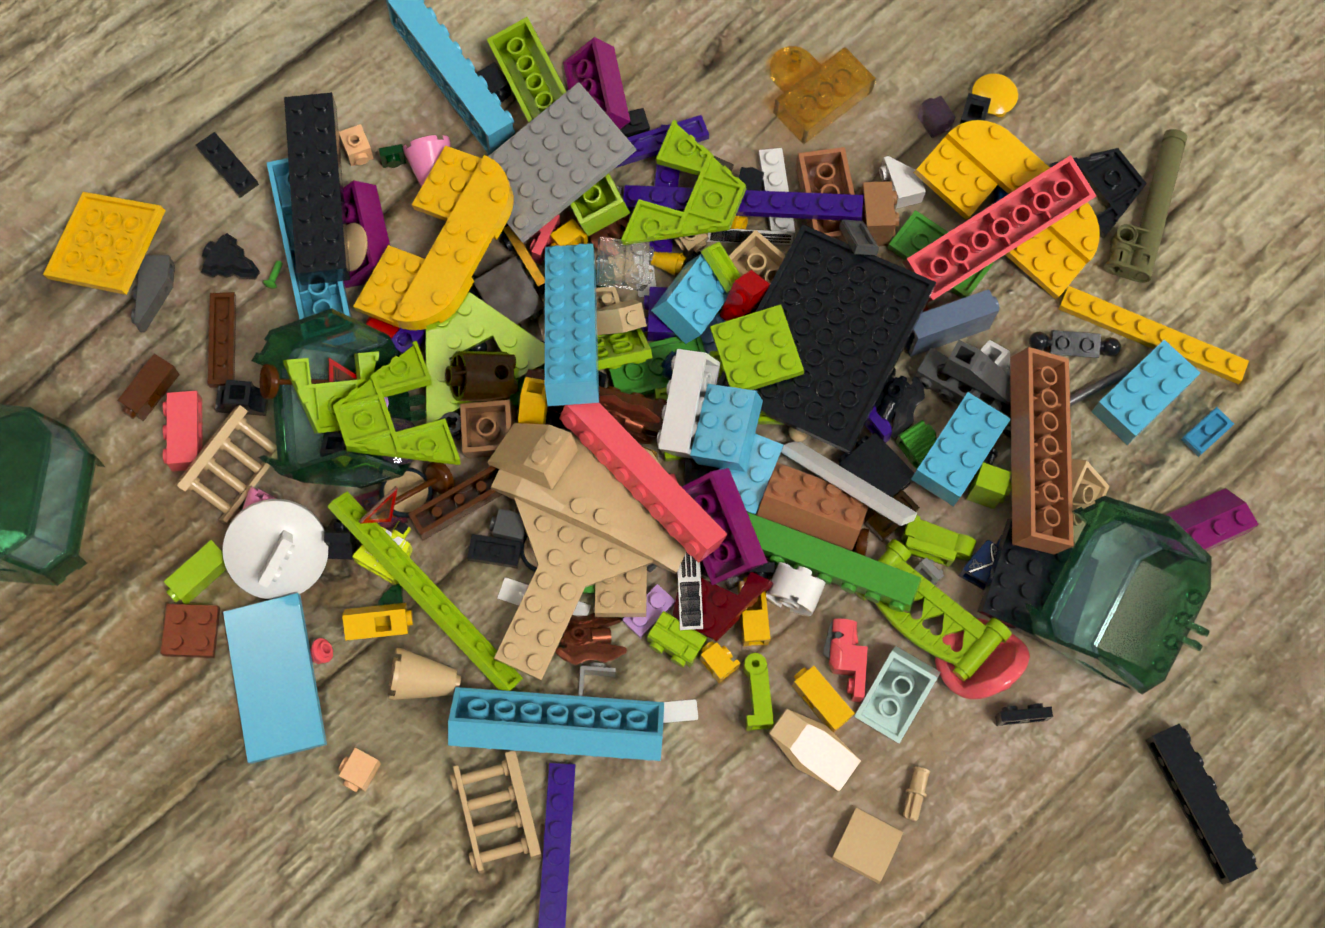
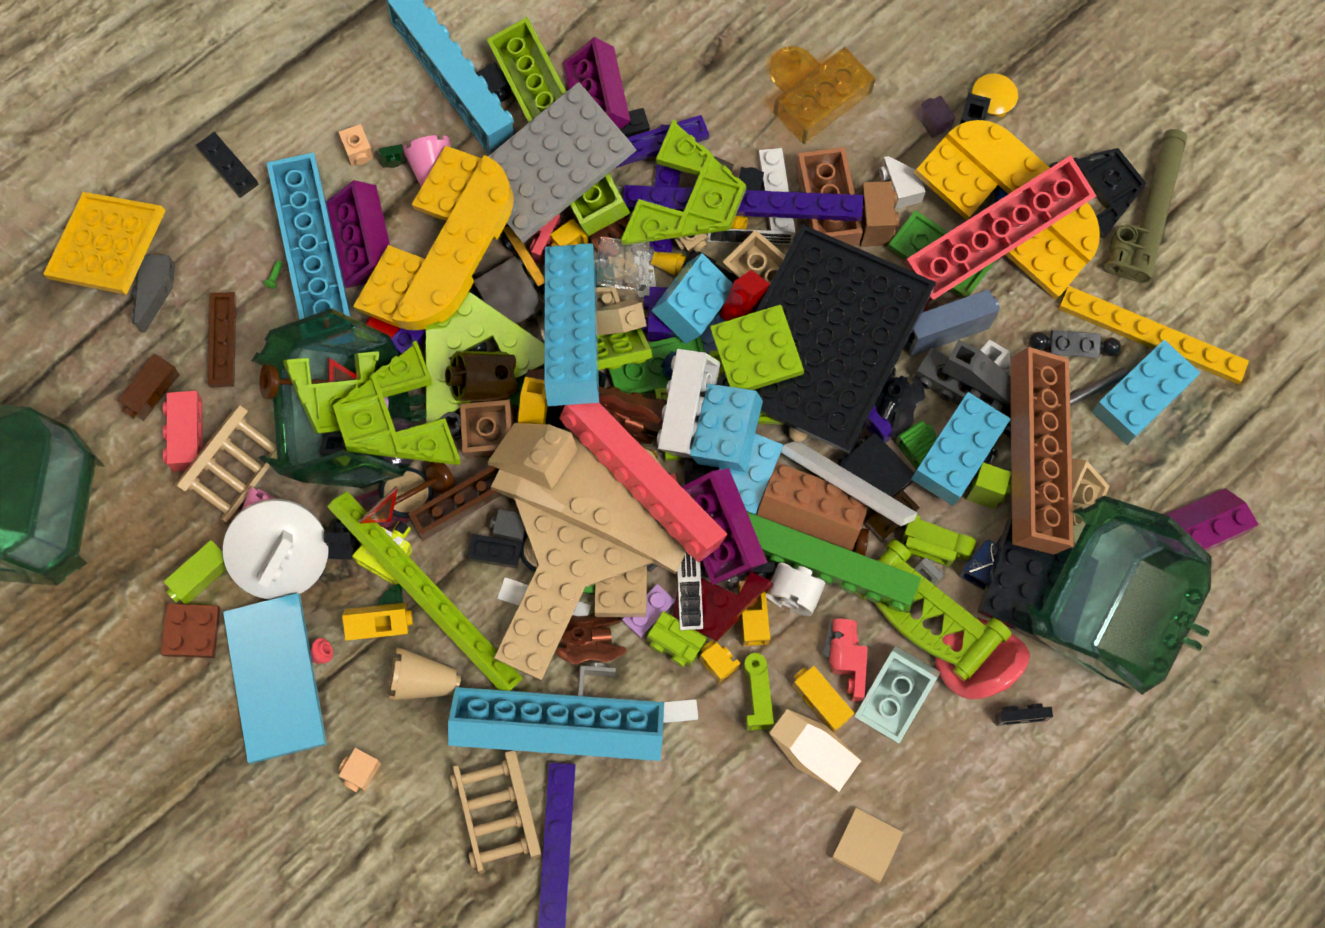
(227, 259): black rock -> none
(242, 394): black brick -> none
(316, 189): black brick -> none
(356, 245): tan dish -> none
(721, 265): lime tile -> none
(858, 237): dark grey tile -> none
(916, 793): tan axle -> none
(1202, 804): black brick -> none
(1207, 431): dark azure plate -> none

